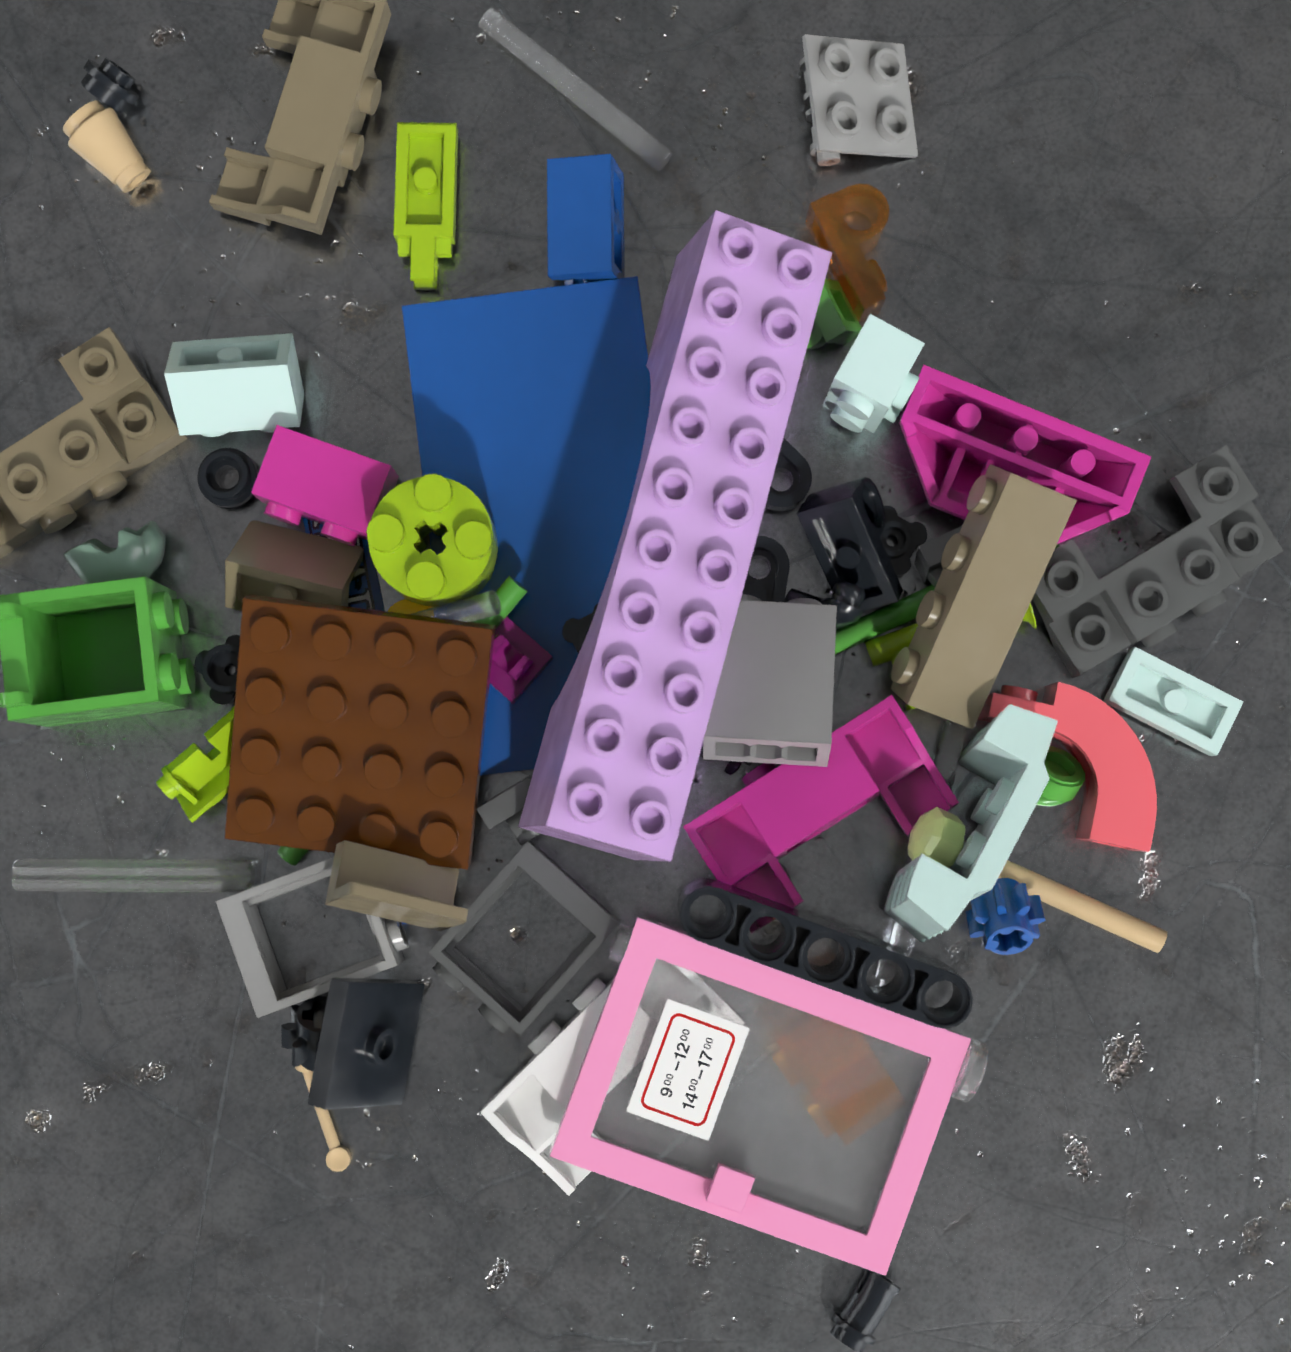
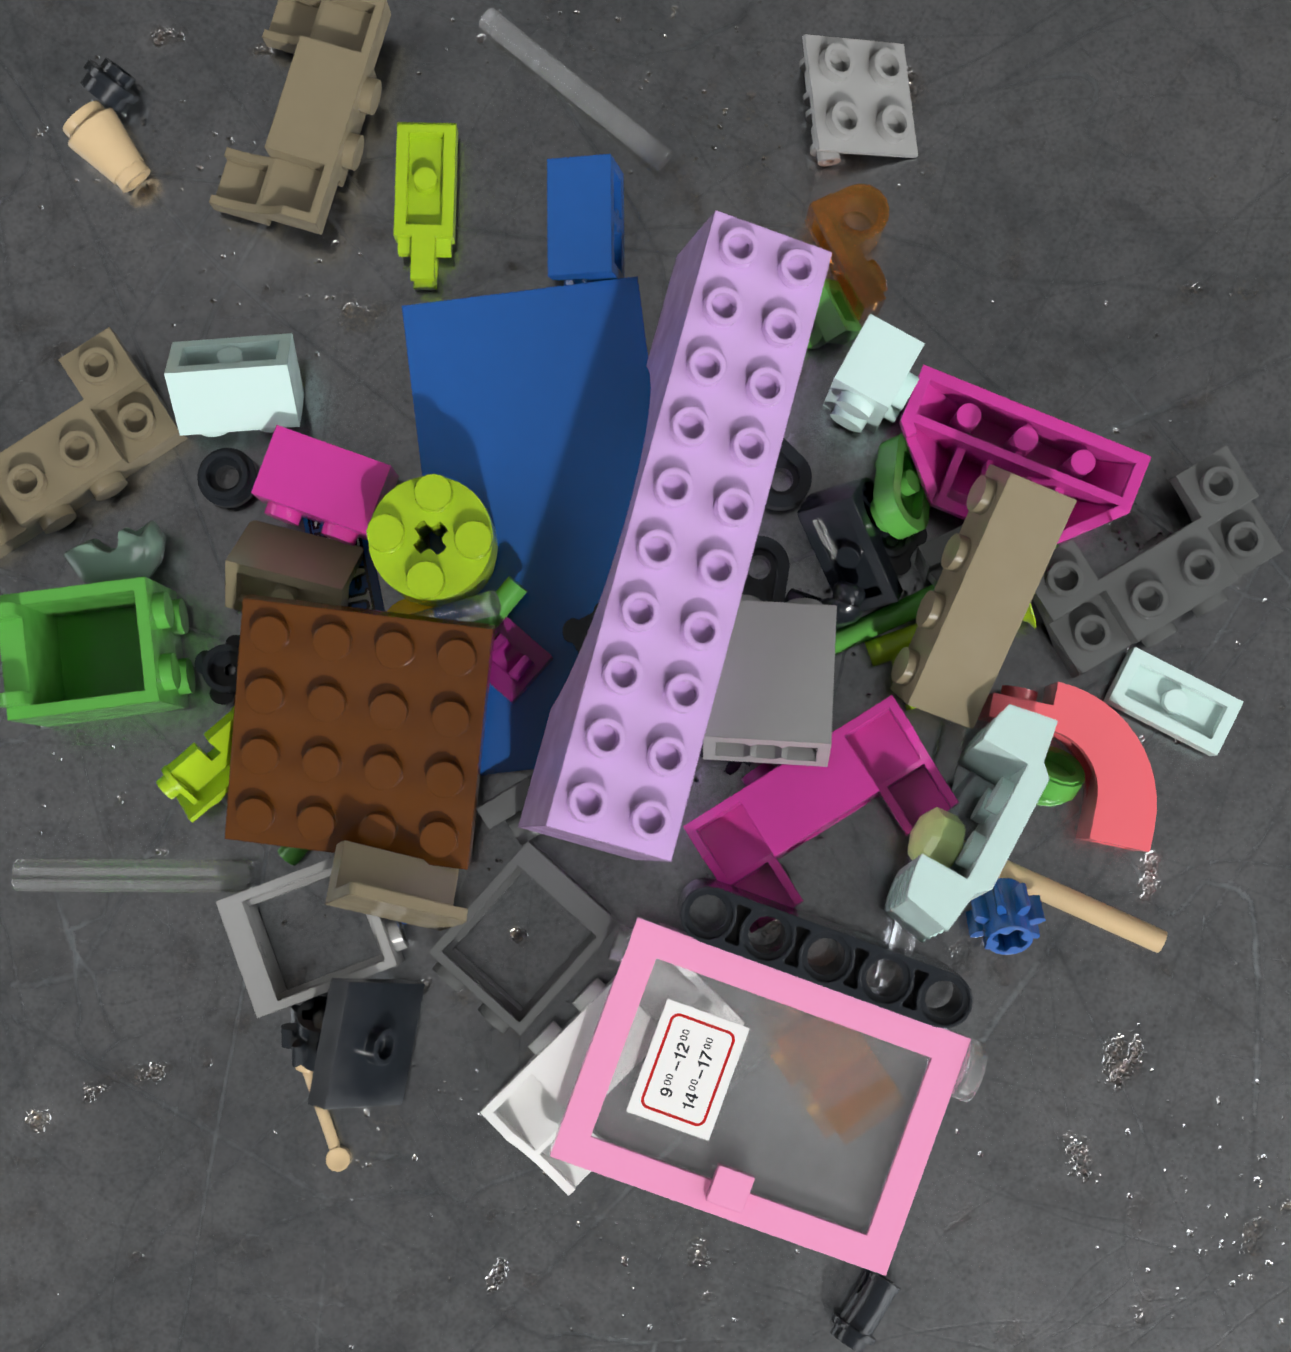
(898, 495): none -> bright green plate

